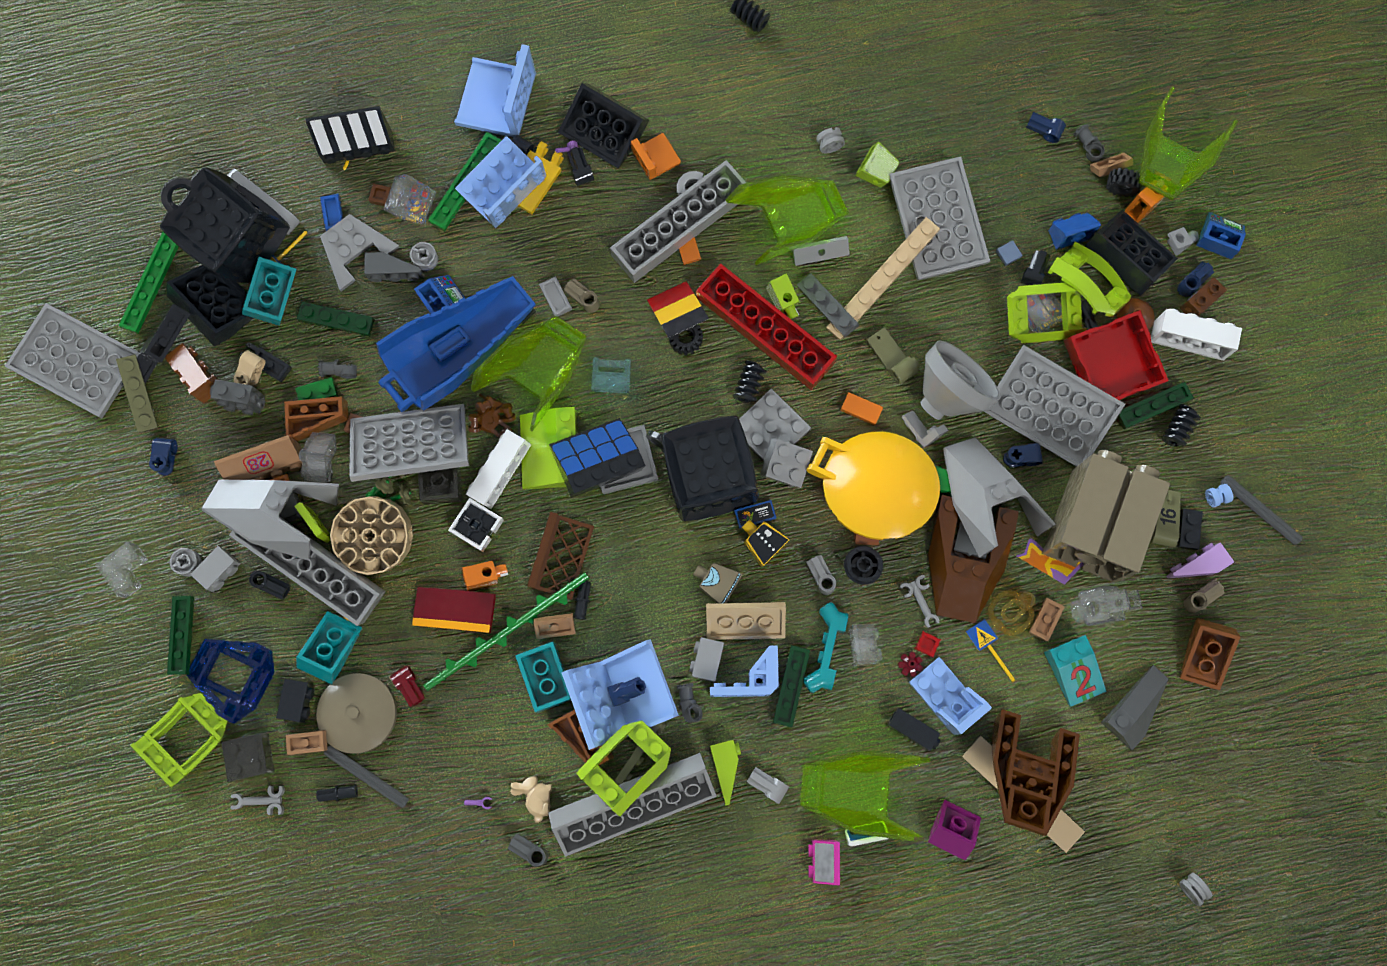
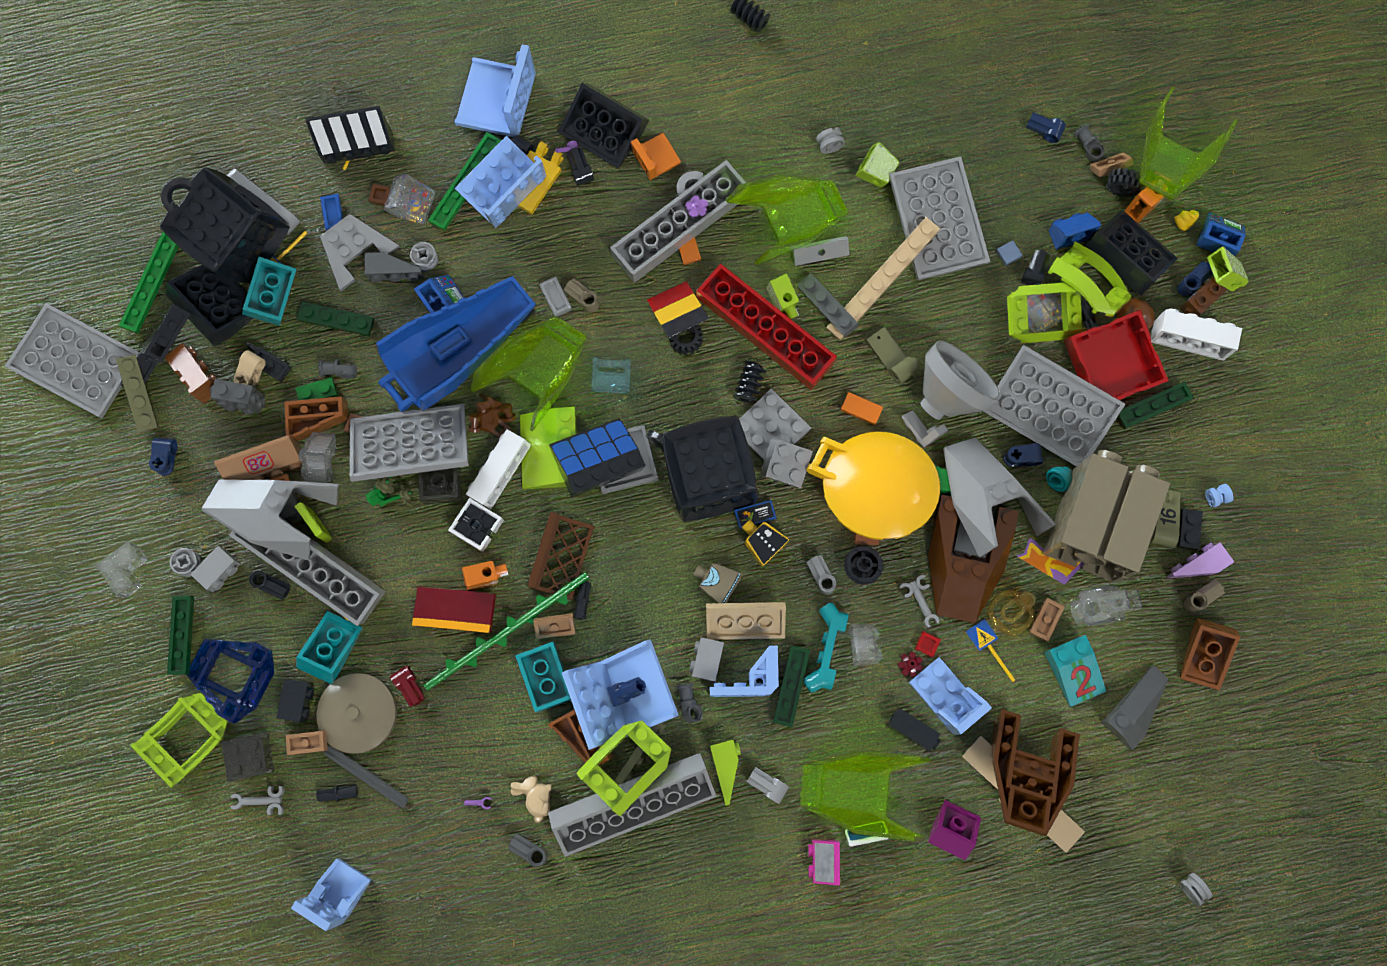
(333, 896): none -> light blue bracket
(368, 554): tan brick -> none
(696, 207): none -> medium lavender plant
(1059, 478): none -> teal brick
(1181, 240): light grey bracket -> none
(1181, 426): black piece -> none
(1186, 219): none -> yellow arm
(1232, 275): none -> lime torso
(1262, 510): dark grey axle -> none

